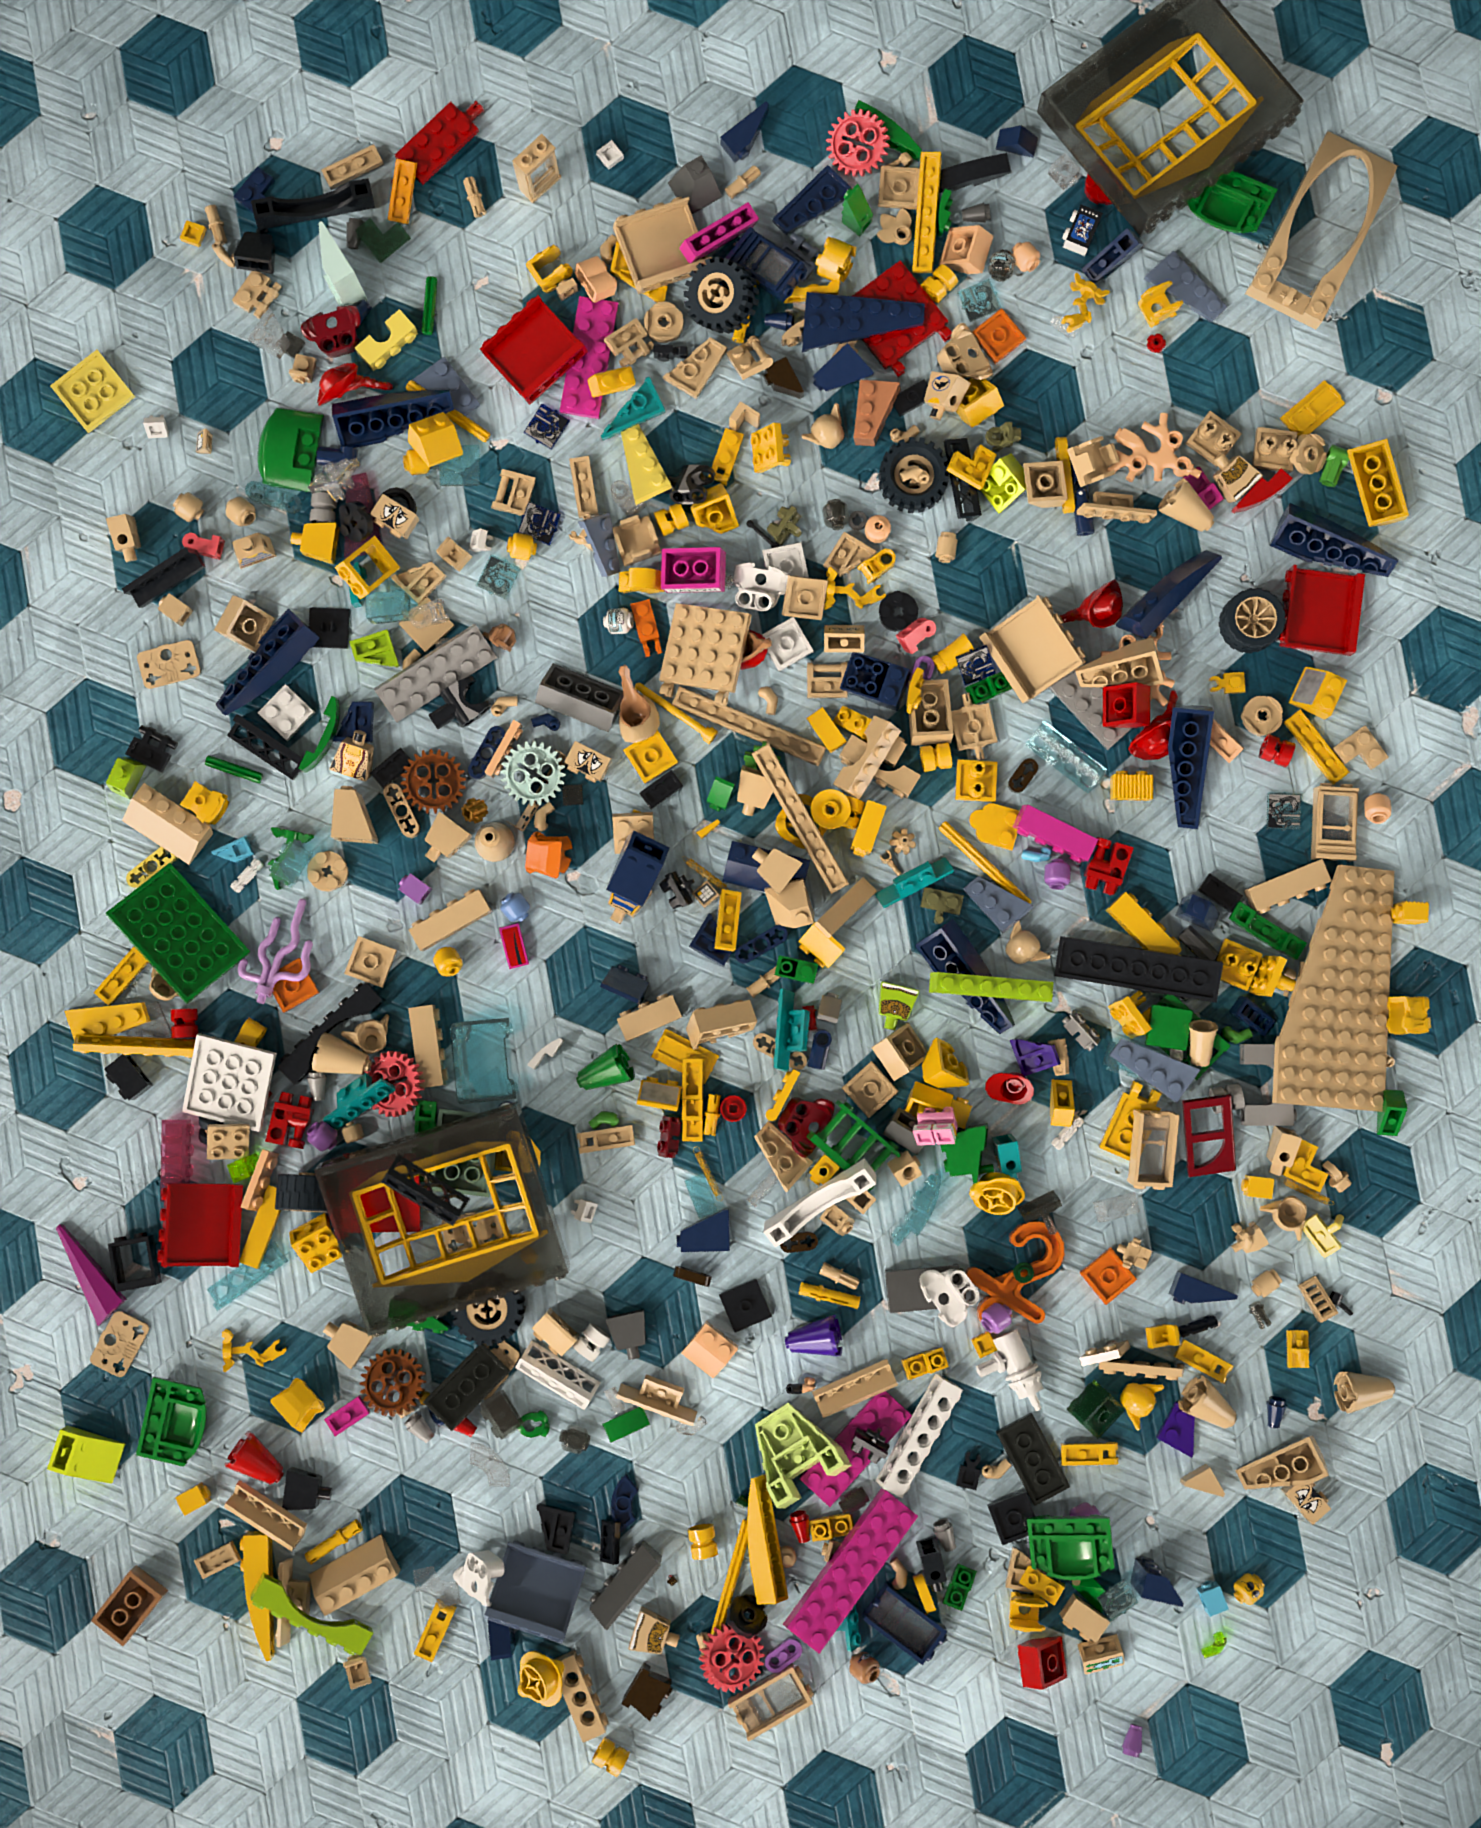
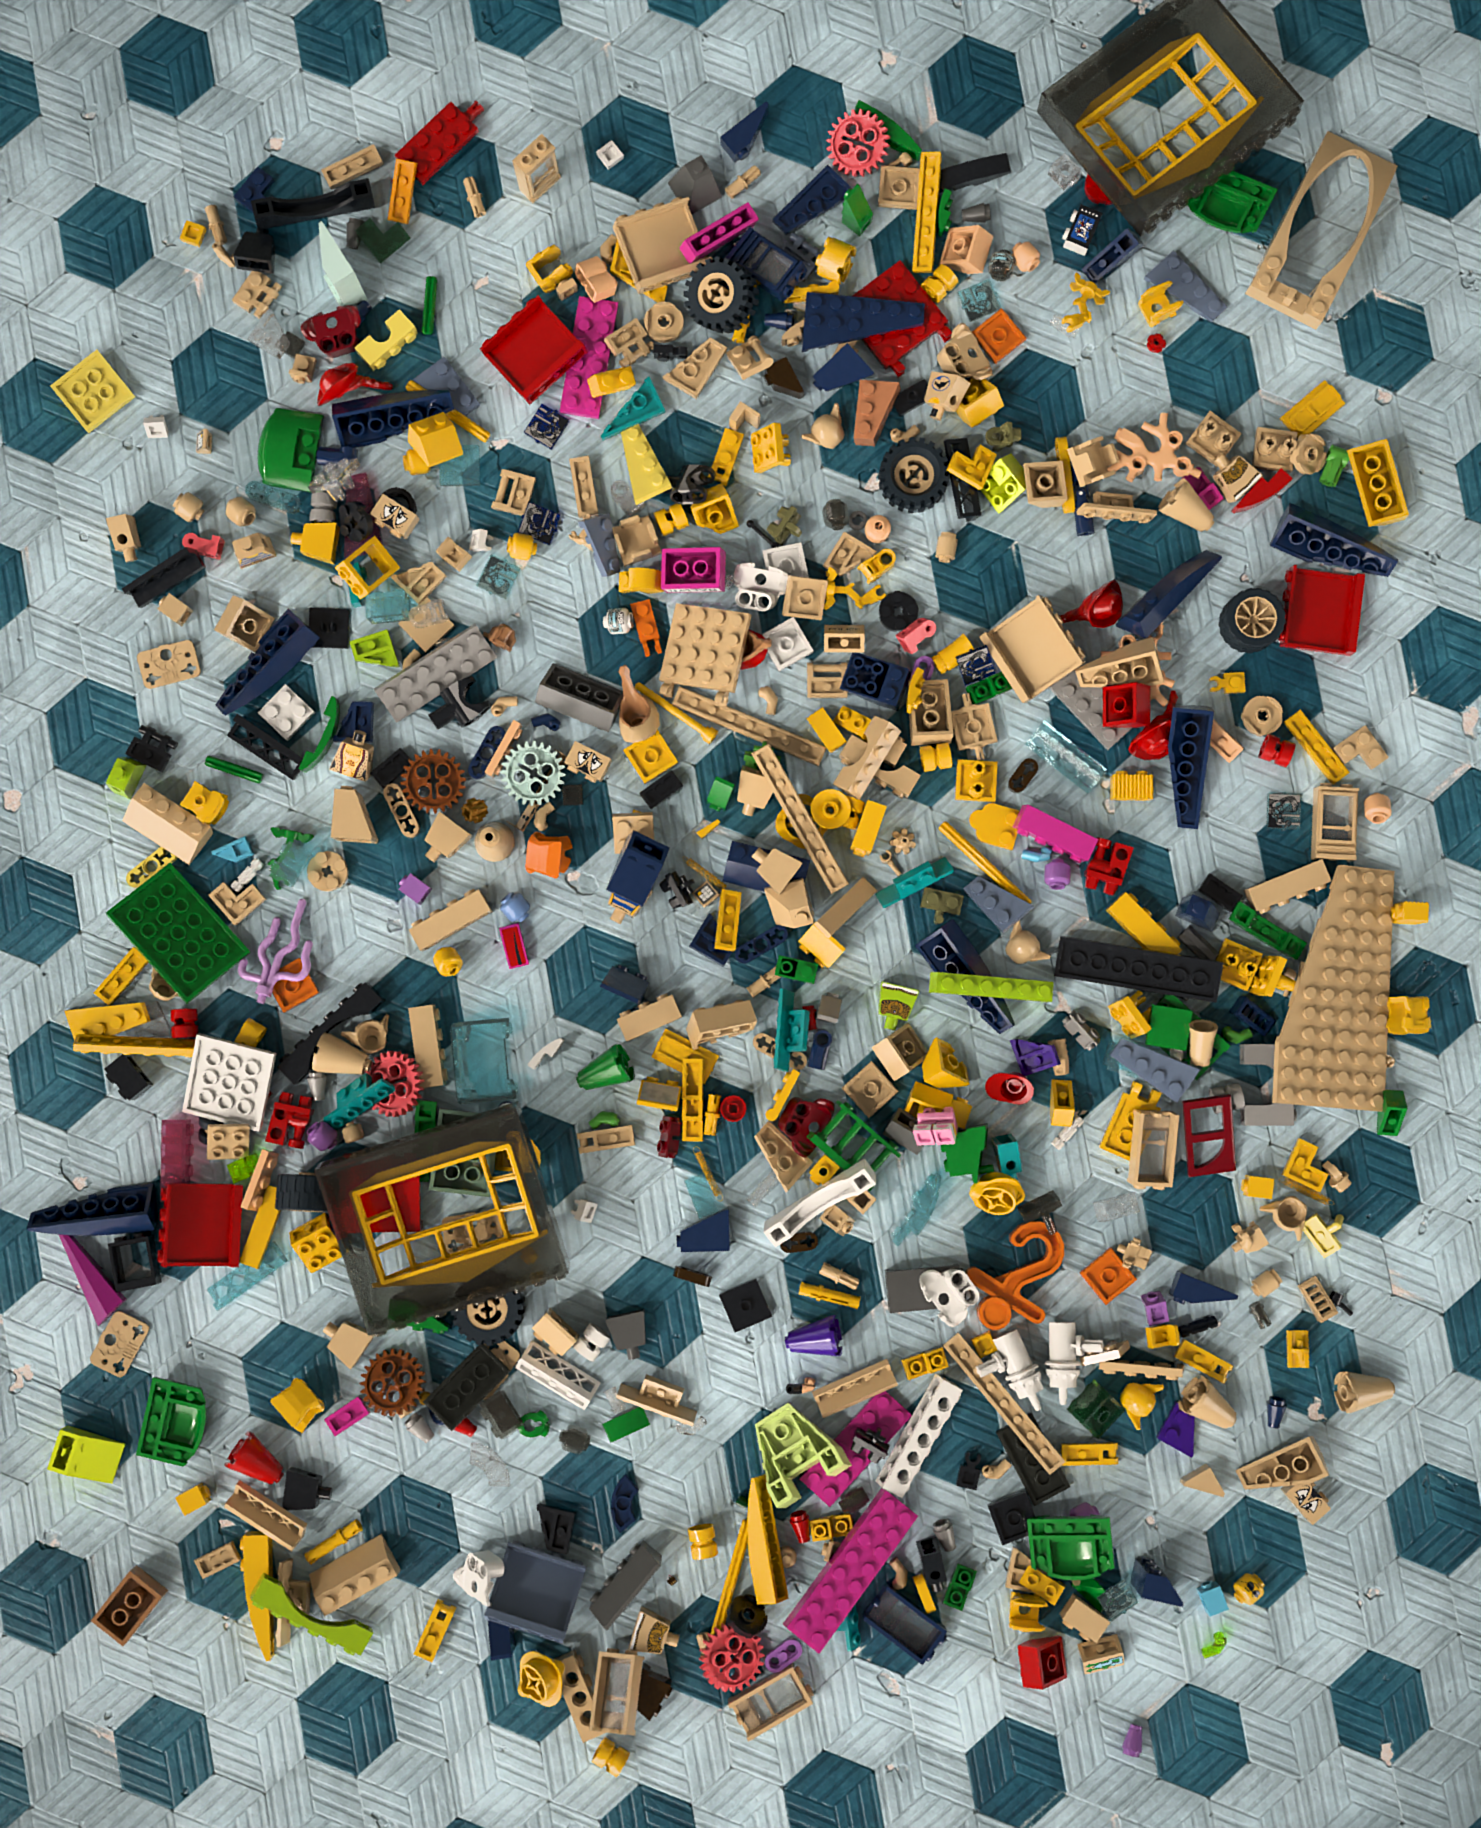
(112, 1213): none -> dark blue wedge
(228, 1350): yellow piece -> none
(235, 906): none -> tan plate
(357, 1671): tan bracket -> none
(370, 961): tan plate -> none
(422, 1196): black fence -> none
(444, 1592): clear tile -> none
(610, 1541): black plate -> none
(616, 1692): none -> door
(710, 1349): light nougat slope -> none
(864, 1667): medium nougat head -> none
(894, 226): tan plate -> none
(905, 1168): tan brick -> none
(915, 473): tan arm -> none
(996, 1318): medium lavender head -> none
(1004, 1405): none -> tan plate
(1017, 141): dark blue slope -> none
(1017, 1269): dark green plate -> none
(1063, 1349): none -> white piece
(1155, 1308): none -> medium lavender bracket
(1284, 1142): tan torso -> none
(1317, 692): yellow slope -> none

